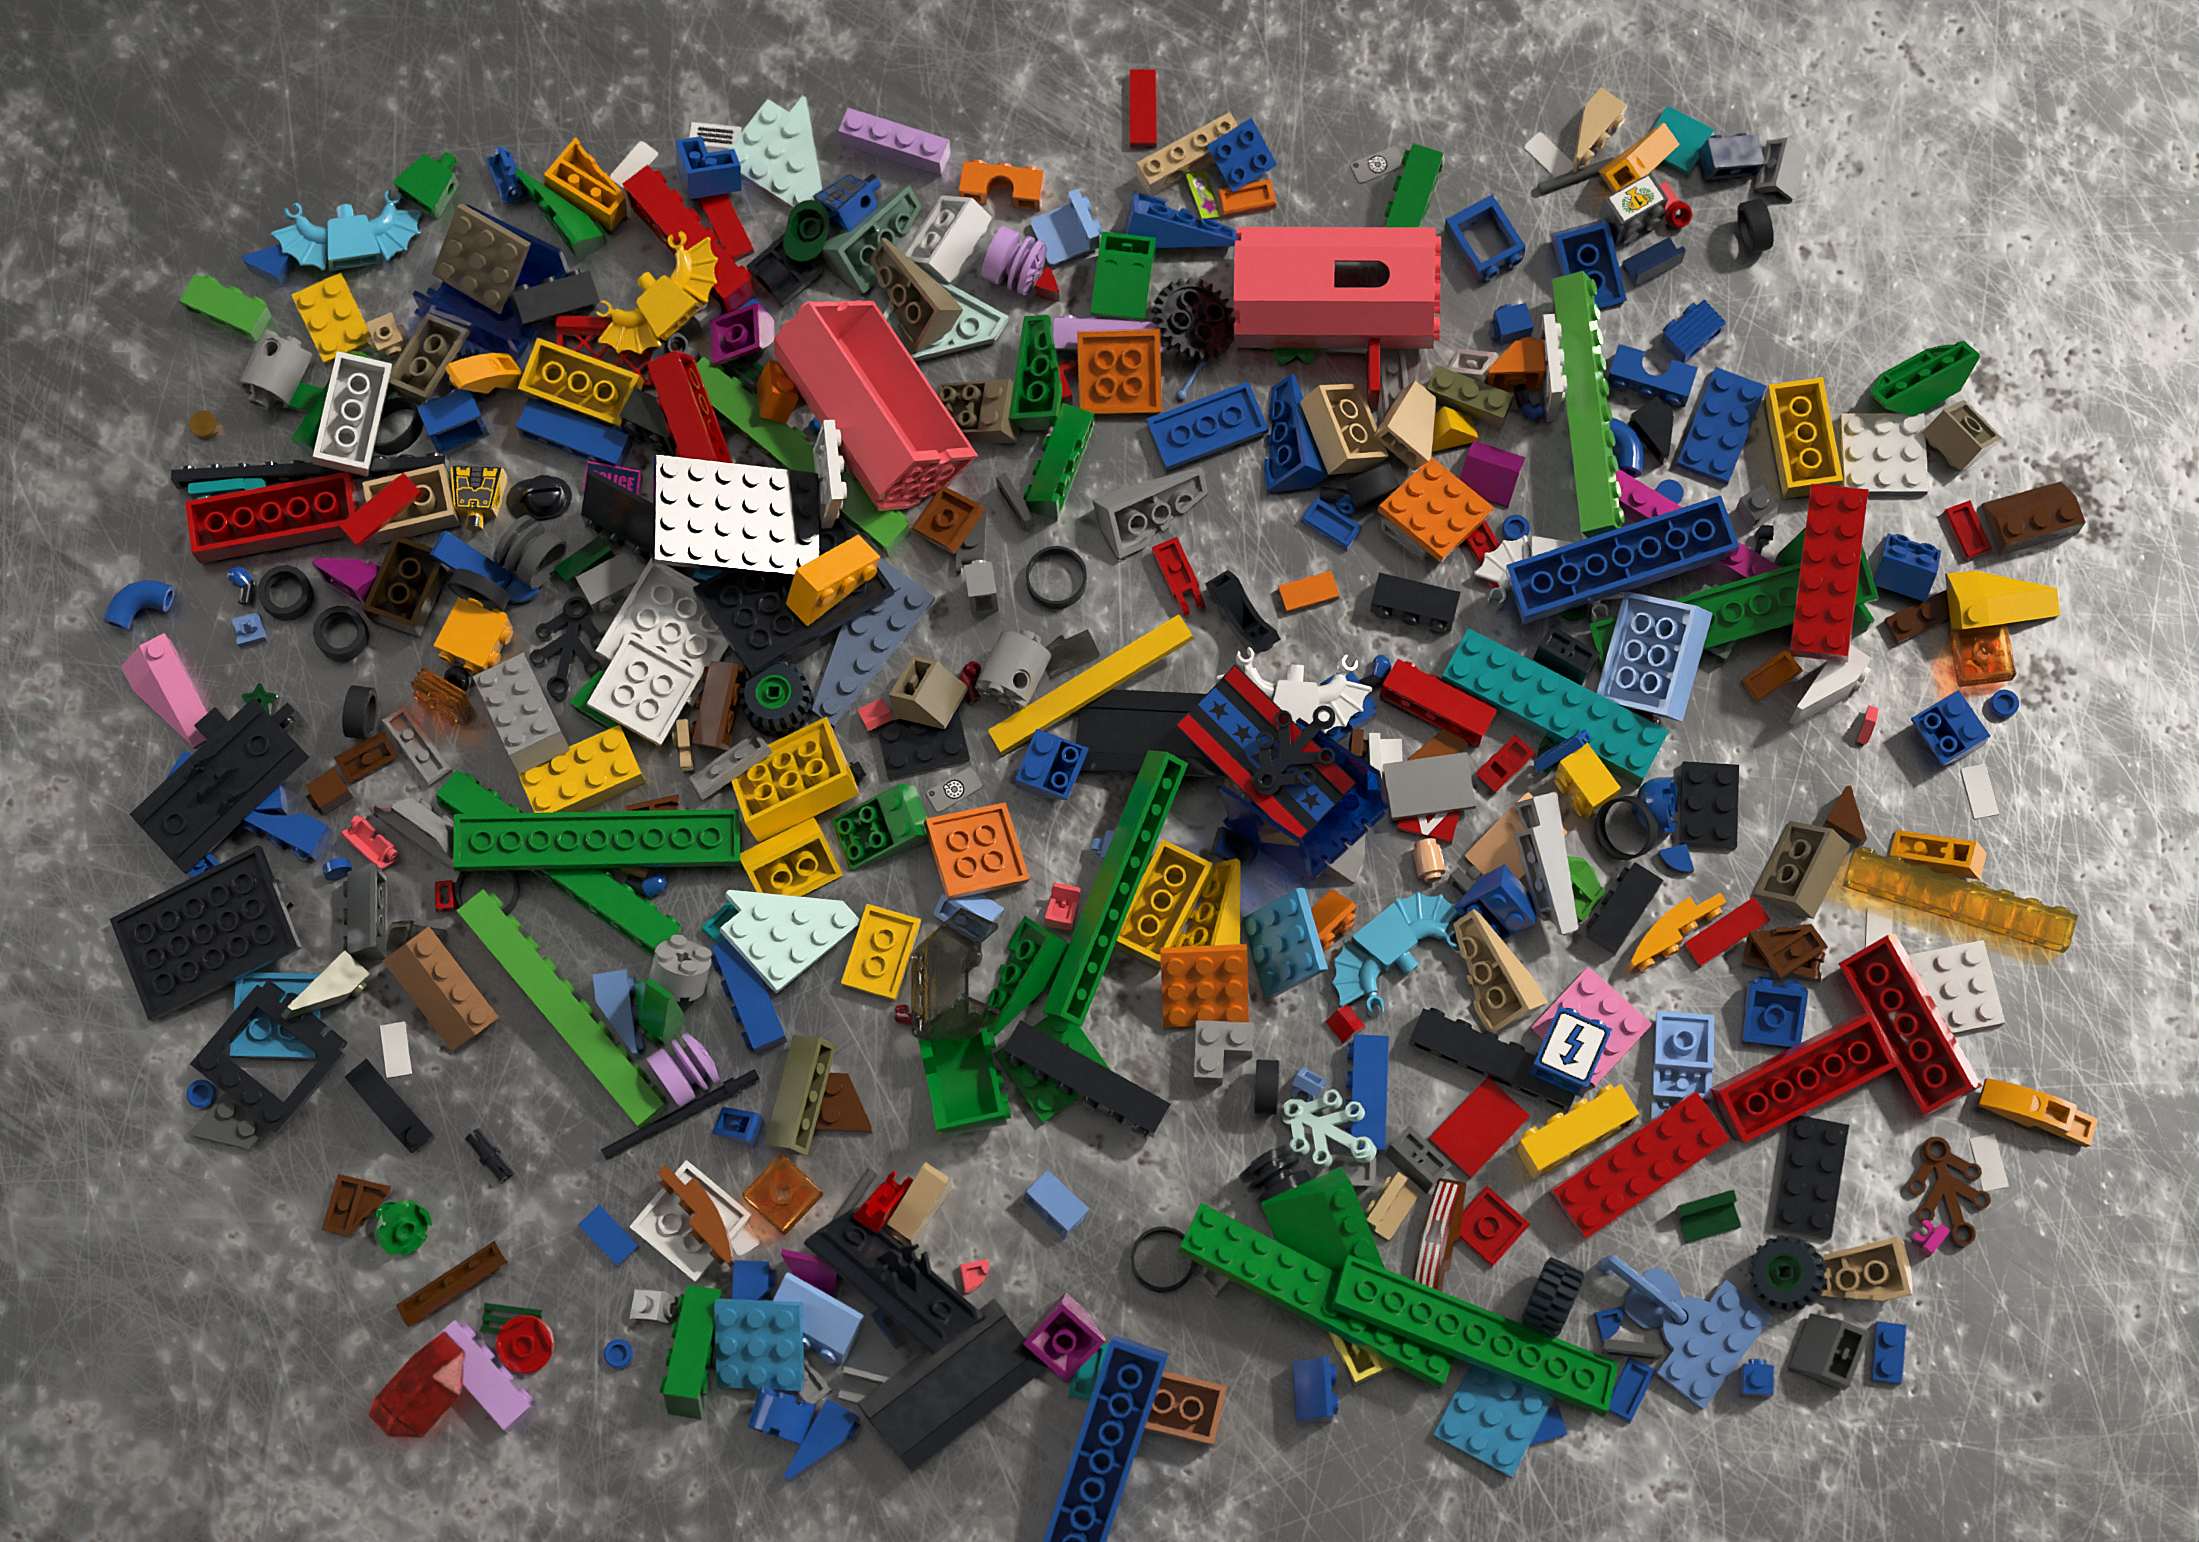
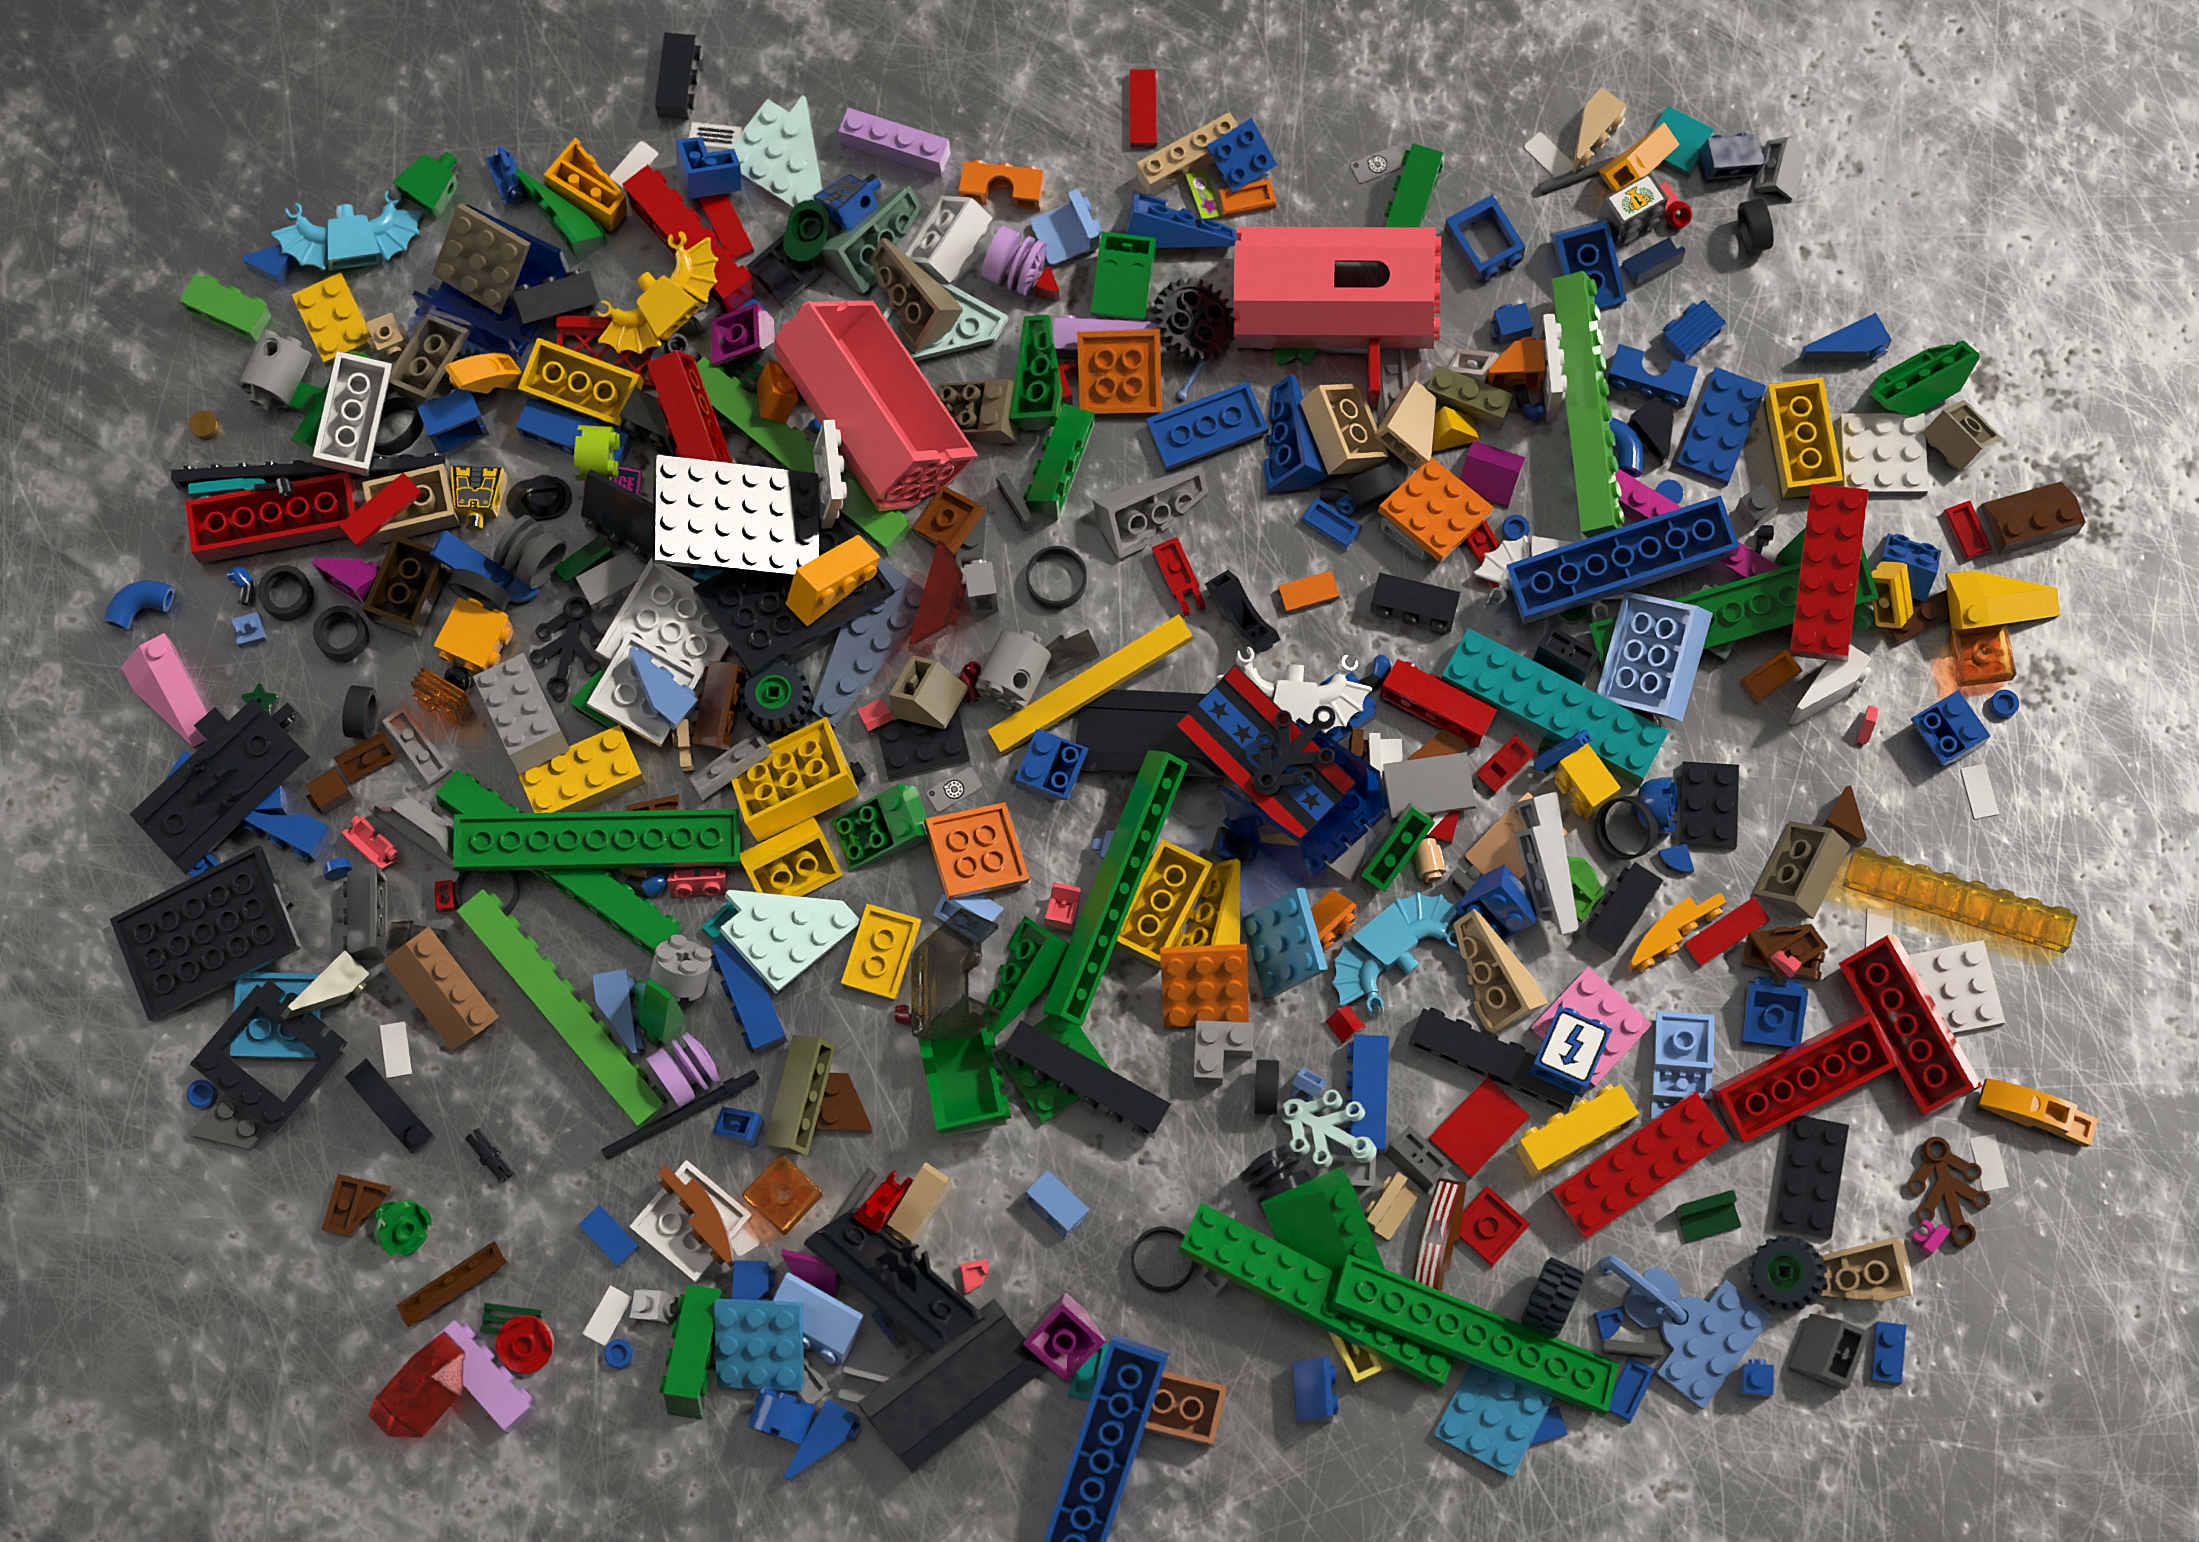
(284, 487): none -> black hand
(596, 451): none -> lime brick
(607, 1315): none -> white sticker
(665, 696): none -> medium blue slope
(678, 76): none -> black brick
(685, 884): none -> coral hinge
(938, 599): none -> clear red wedge
(1397, 847): none -> green brick
(1788, 965): none -> coral tile
(1850, 344): none -> blue slope
(1894, 595): none -> yellow brick
(1940, 853): light orange slope -> none

